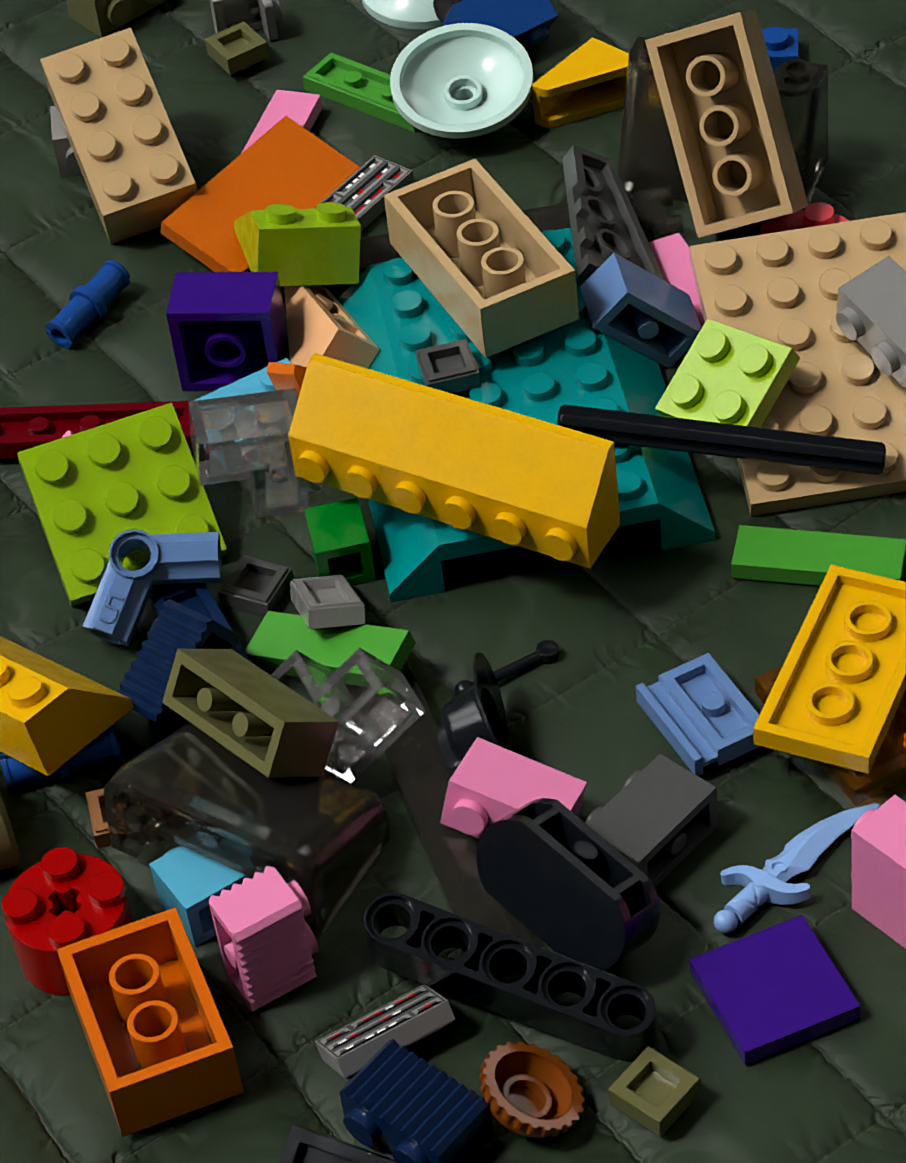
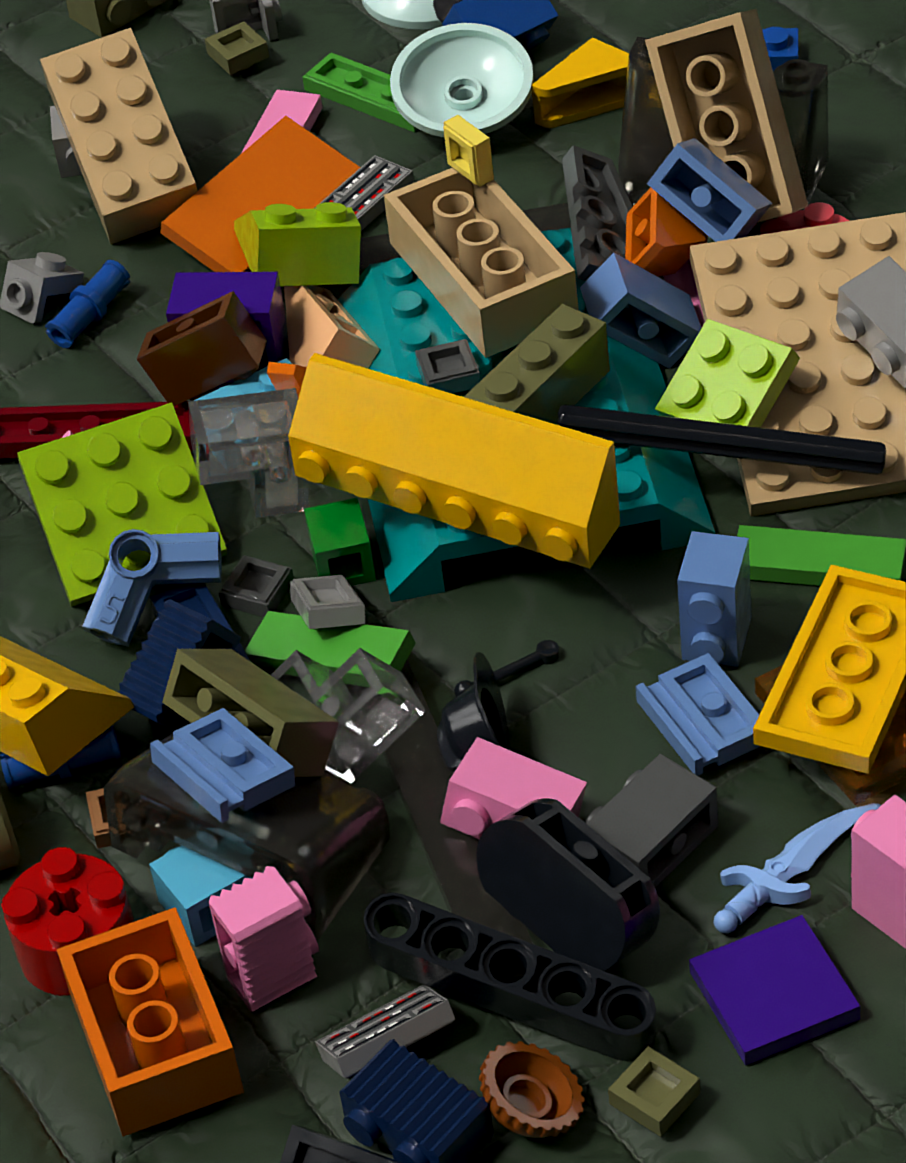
(32, 280): none -> light grey bracket
(202, 350): none -> reddish brown brick
(223, 764): none -> medium blue plate
(468, 150): none -> light yellow tile
(549, 367): none -> olive brick
(659, 235): none -> orange slope
(708, 192): none -> medium blue brick
(714, 597): none -> medium blue brick

